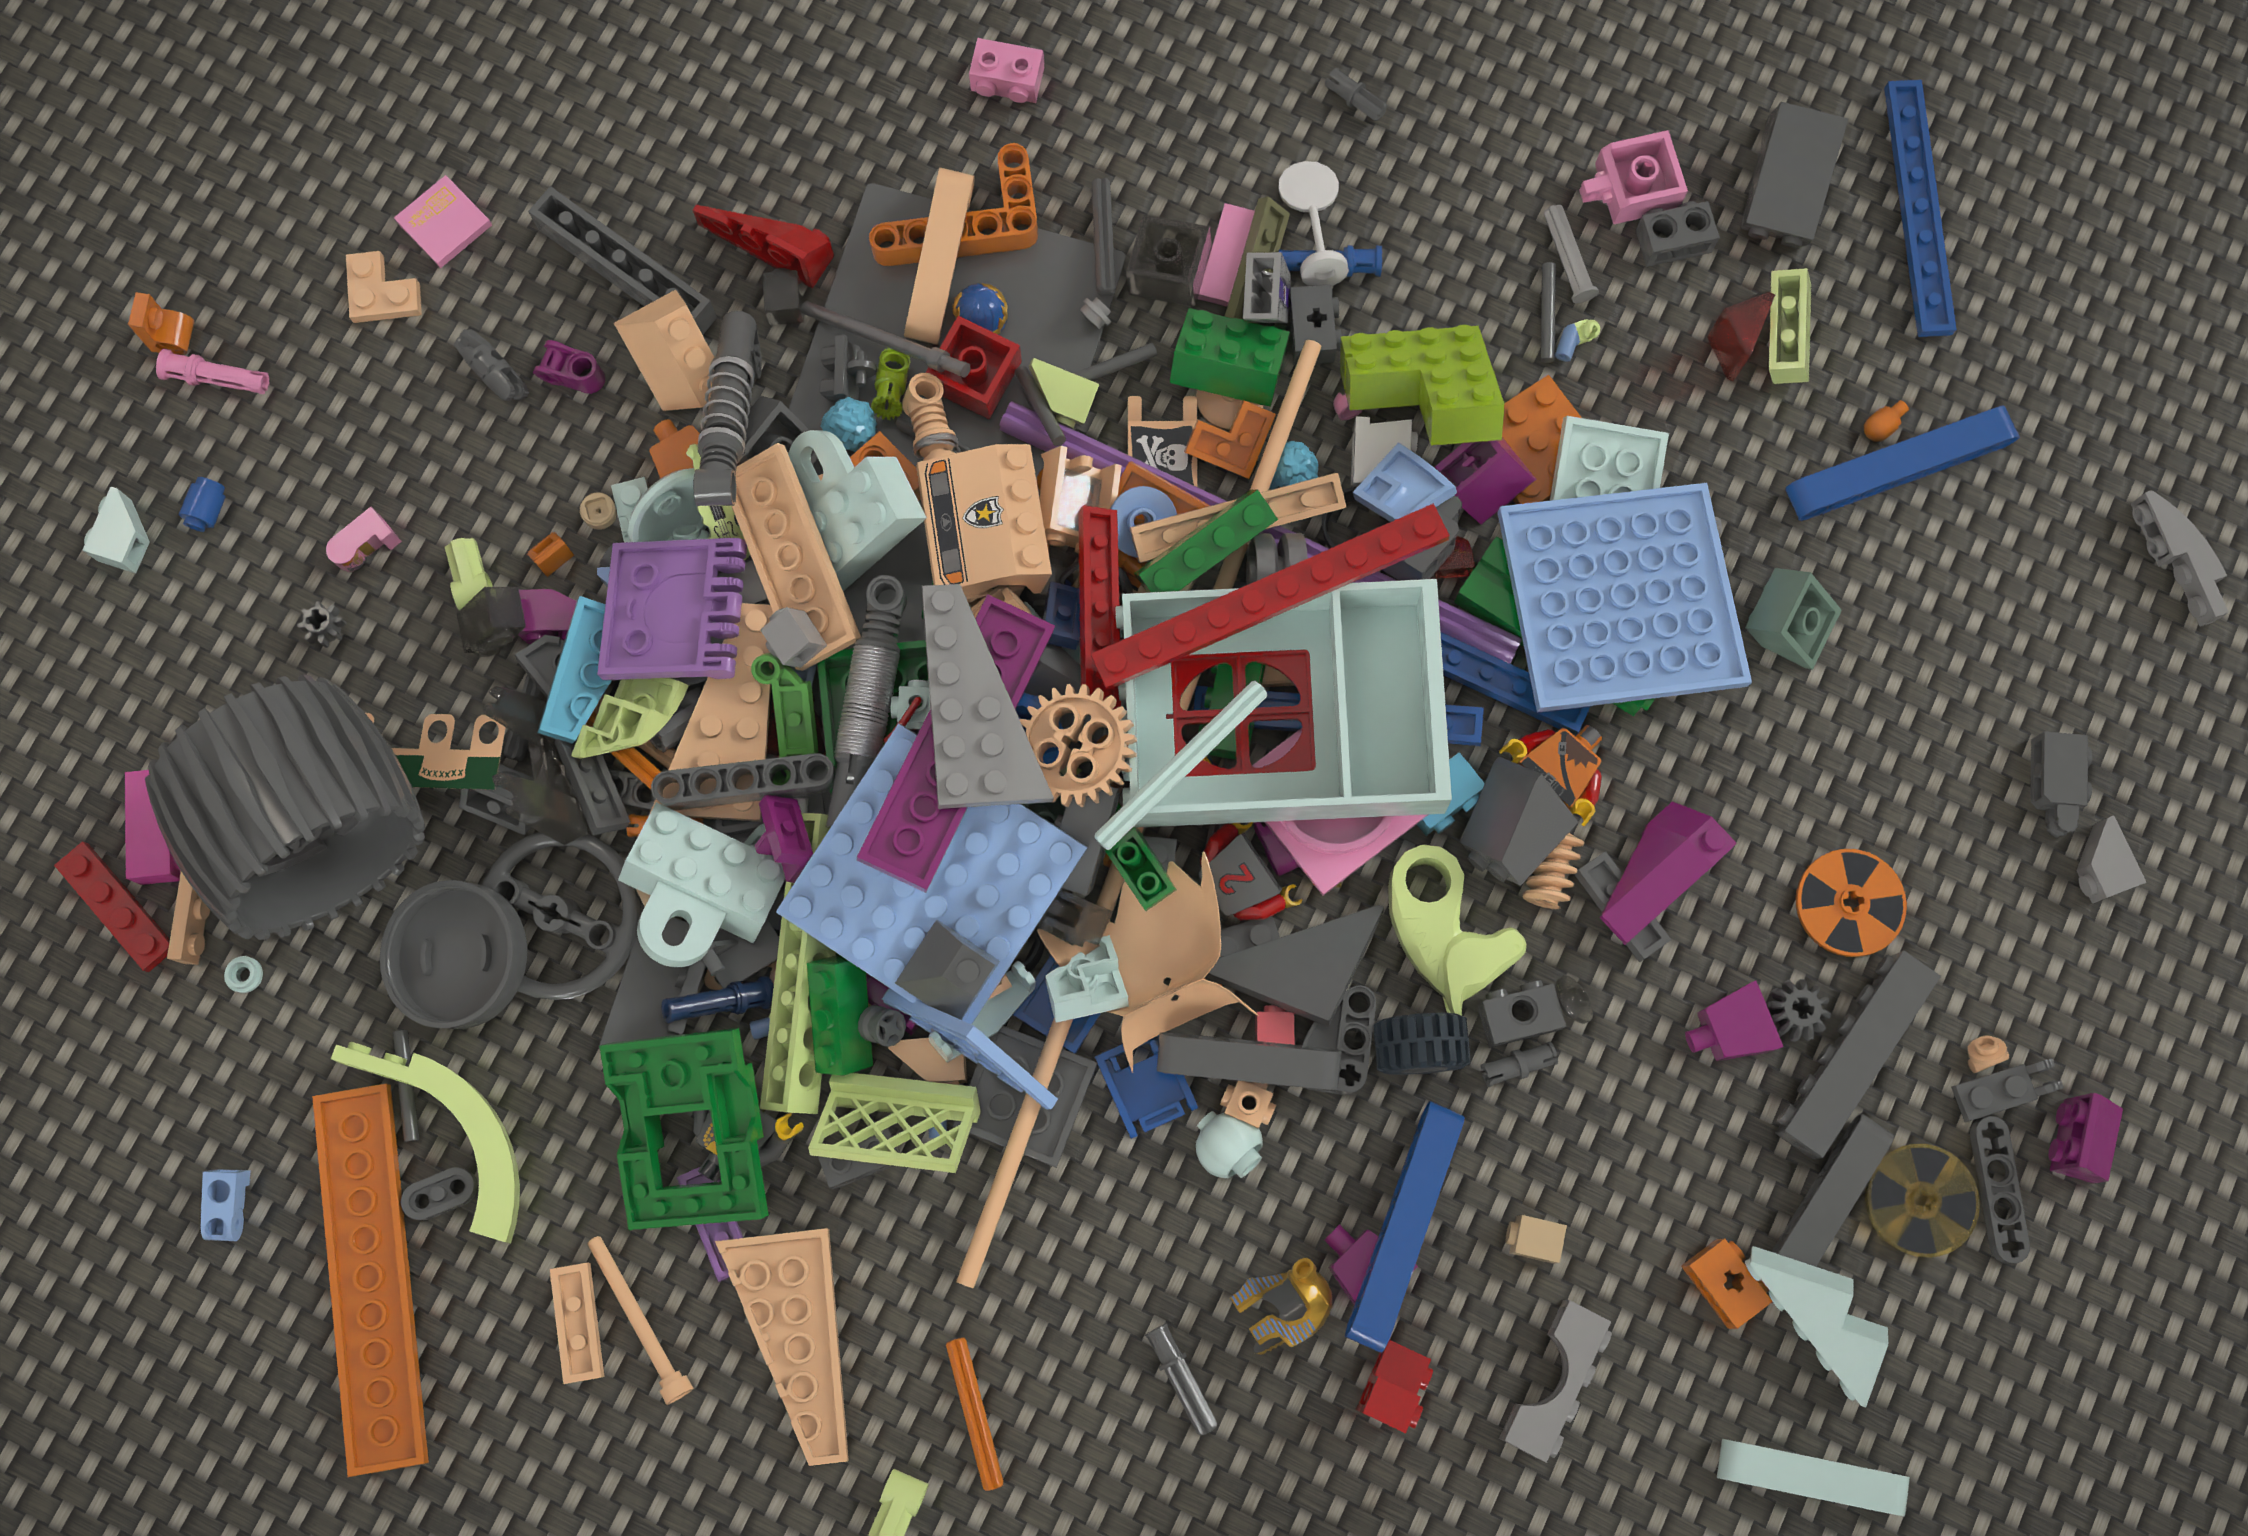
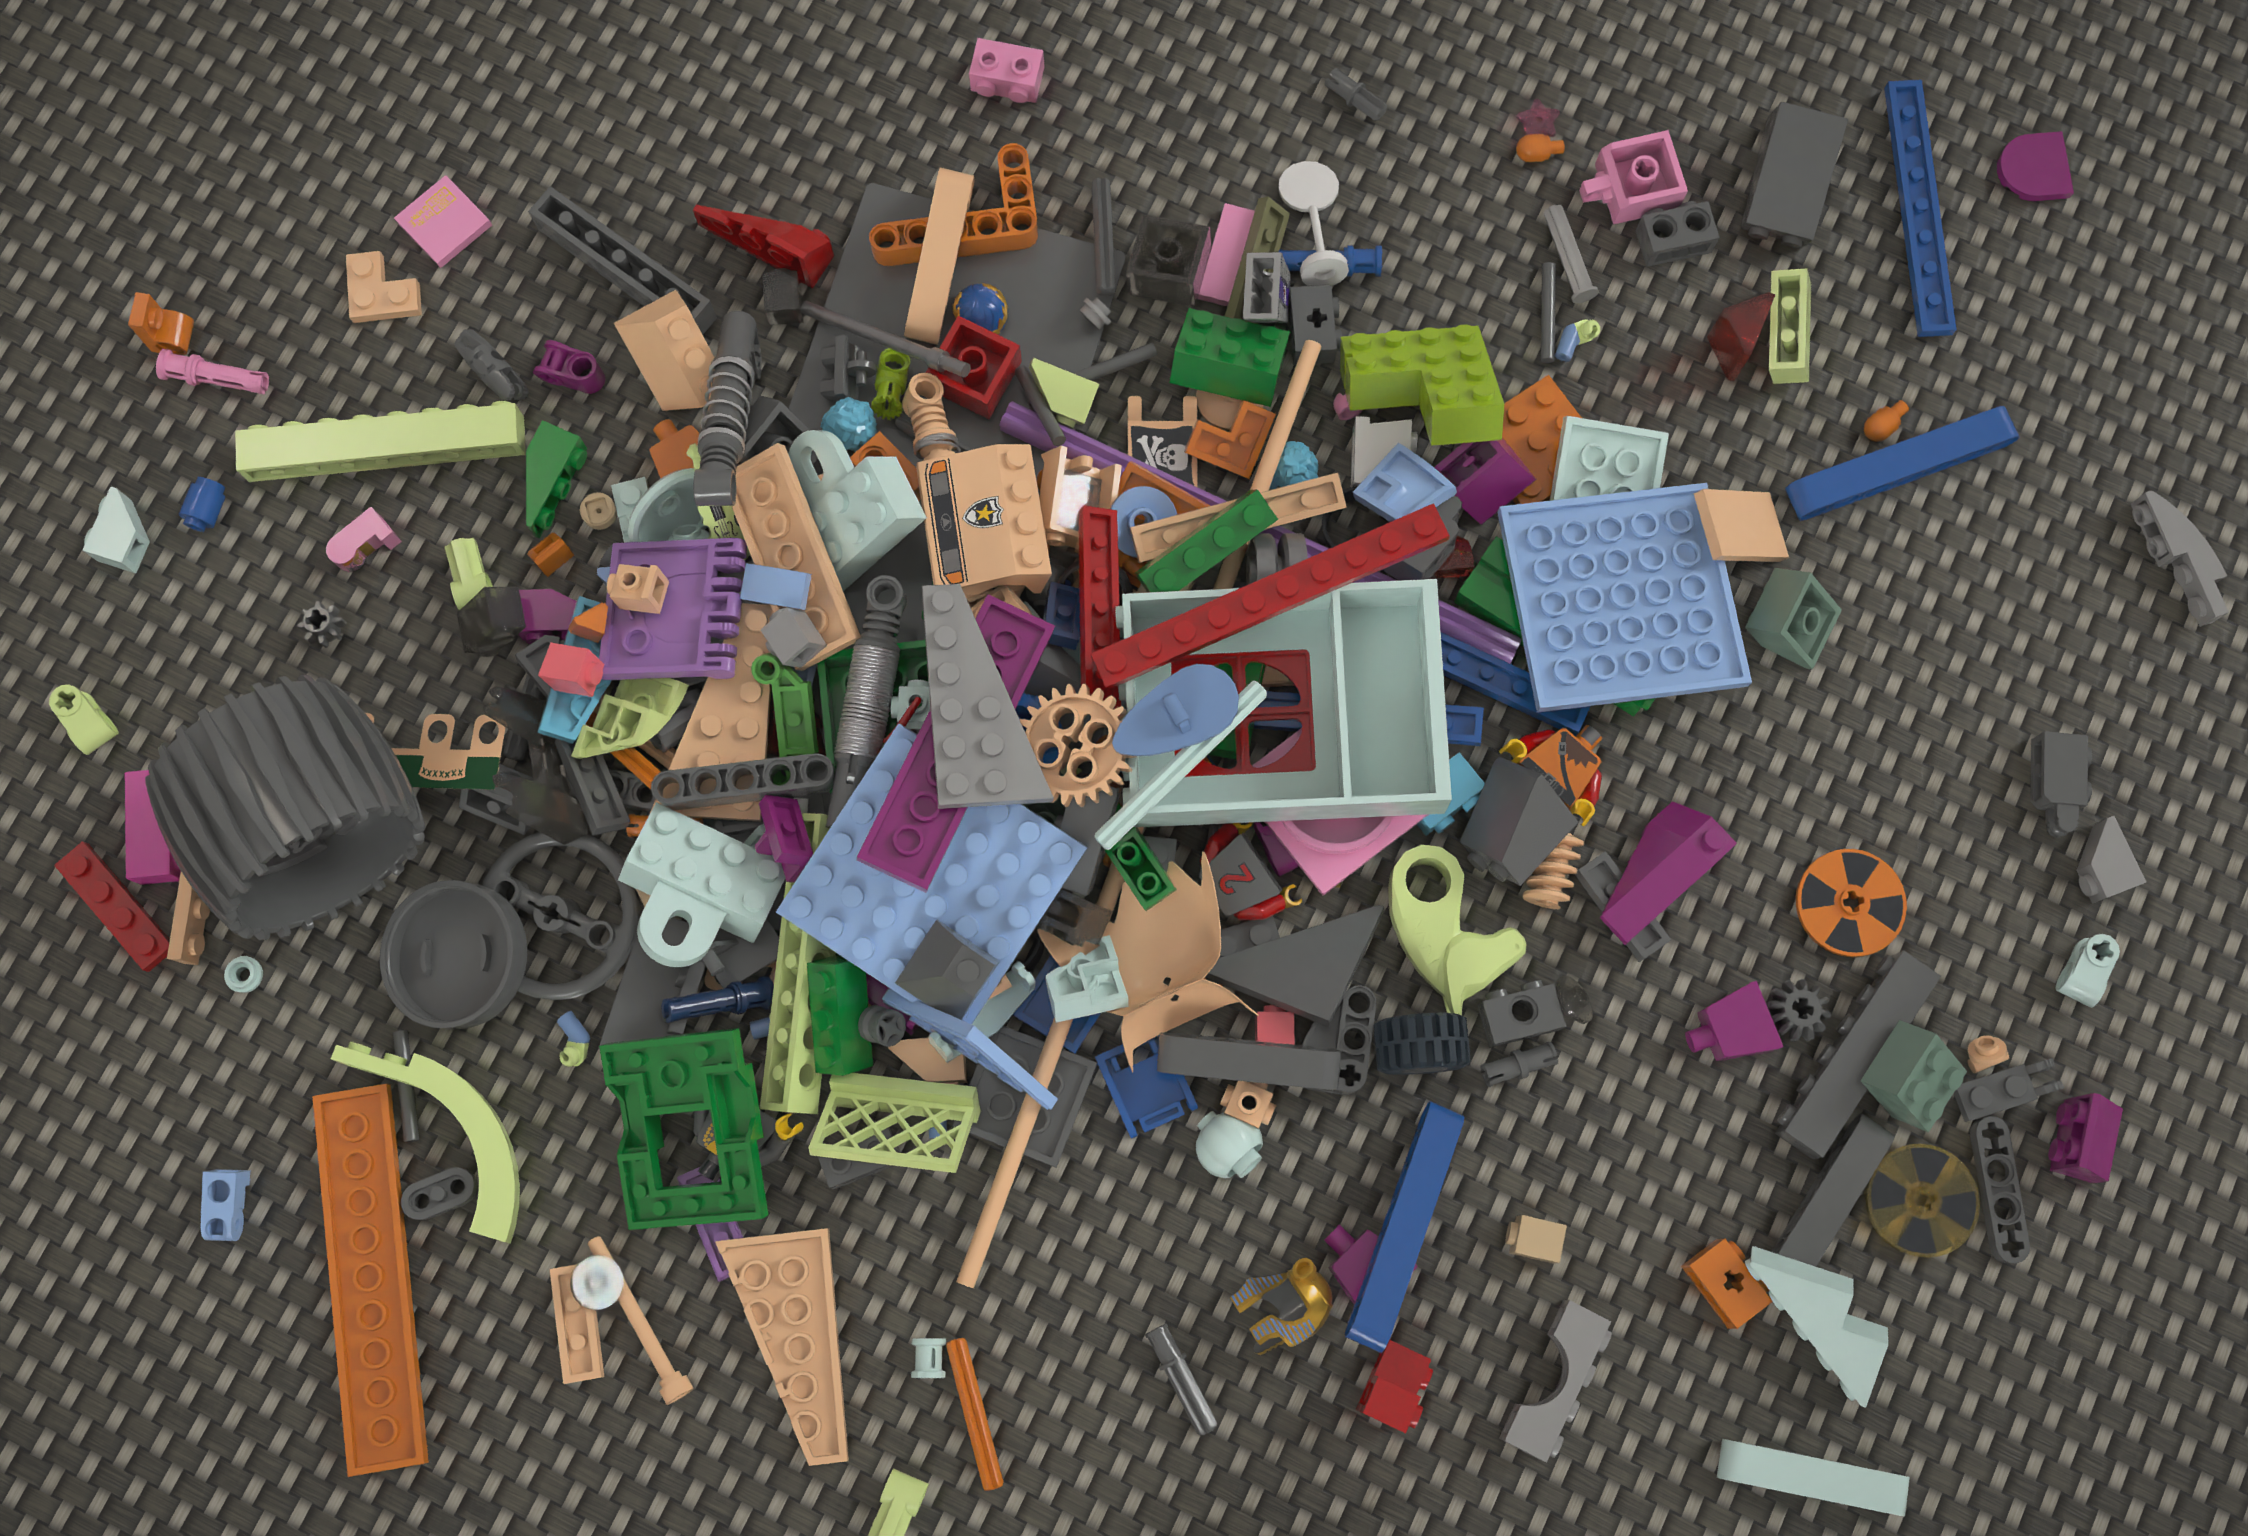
(82, 718): none -> yellowish green piece
(380, 441): none -> yellowish green brick
(549, 469): none -> green slope
(571, 669): none -> coral brick
(577, 1042): none -> arm
(590, 623): none -> orange slope
(596, 1282): none -> clear smoke piece
(638, 588): none -> light nougat brick
(775, 586): none -> light blue slope
(928, 1358): none -> light aqua bush
(1179, 712): none -> medium blue shield
(1538, 110): none -> clear pink plate
(1538, 147): none -> orange cylinder
(1741, 525): none -> light nougat tile
(1914, 1076): none -> sand green brick
(2036, 167): none -> magenta tile
(2086, 976): none -> light aqua piece

